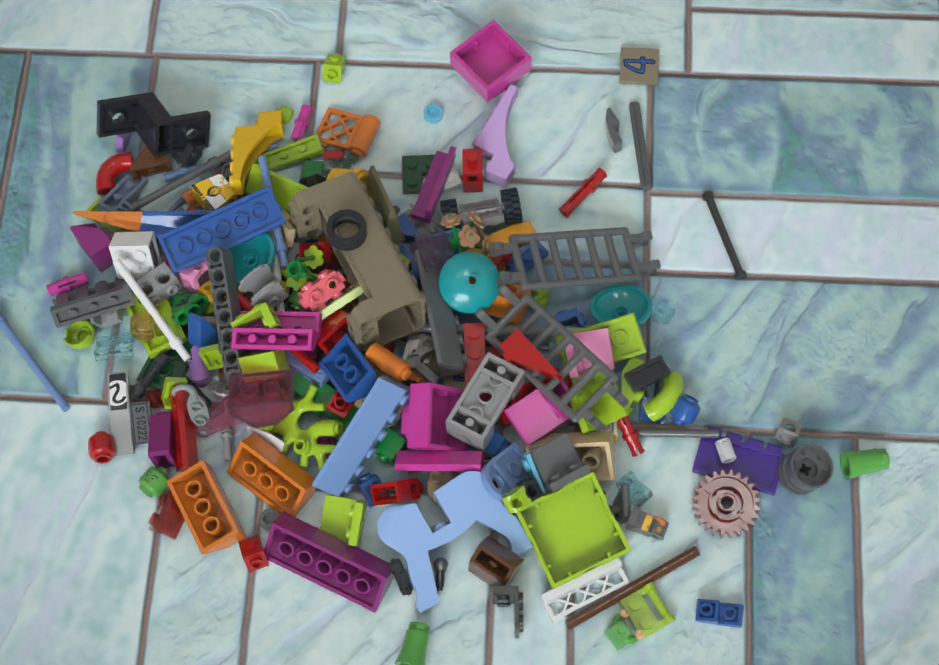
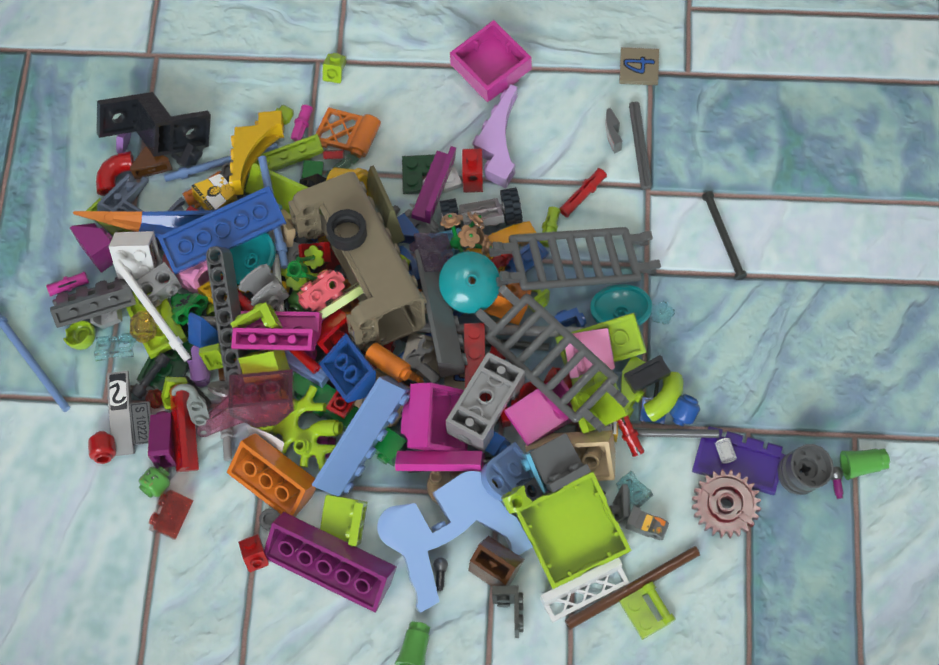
(206, 508): orange slope -> none
(212, 163): dark grey bar -> none
(364, 485): blue bracket -> none
(401, 576): pearl dark grey axle -> none
(405, 491): red torso -> none
(433, 113): medium azure tile -> none
(525, 355): red slope -> none
(550, 223): none -> lime pin
(619, 632): bright green piece -> none
(719, 613): blue slope -> none
(786, 436): light grey bracket -> none
(837, 483): none -> piece

